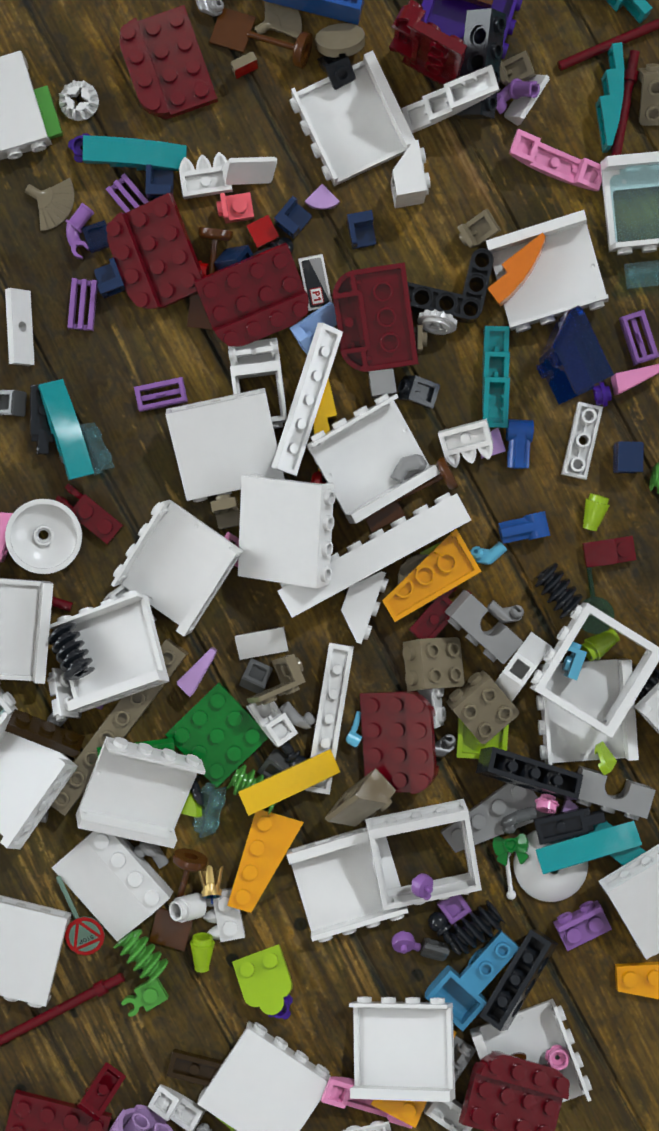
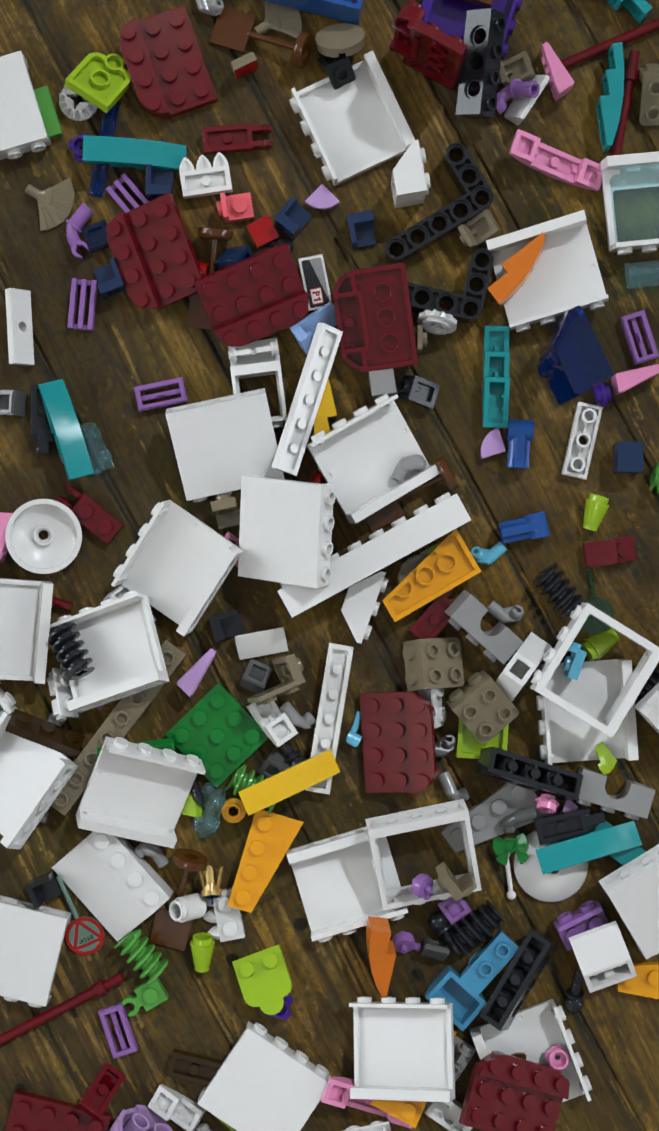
(43, 888): none -> black panel
(100, 79): none -> lime plate
(100, 170): none -> clear blue axle
(127, 1027): none -> medium lavender tile
(226, 625): none -> black panel
(233, 802): none -> light orange plate
(235, 138): none -> dark red hinge
(249, 170): white slope -> none
(362, 800): dark tan slope -> none
(380, 952): none -> orange slope
(445, 214): none -> black beam
(450, 788): none -> light grey arm
(451, 99): white slope -> none
(456, 887): none -> dark tan bracket
(466, 440): white plate -> none
(560, 80): none -> bright pink slope
(574, 999): none -> black bar
(602, 956): none -> white slope

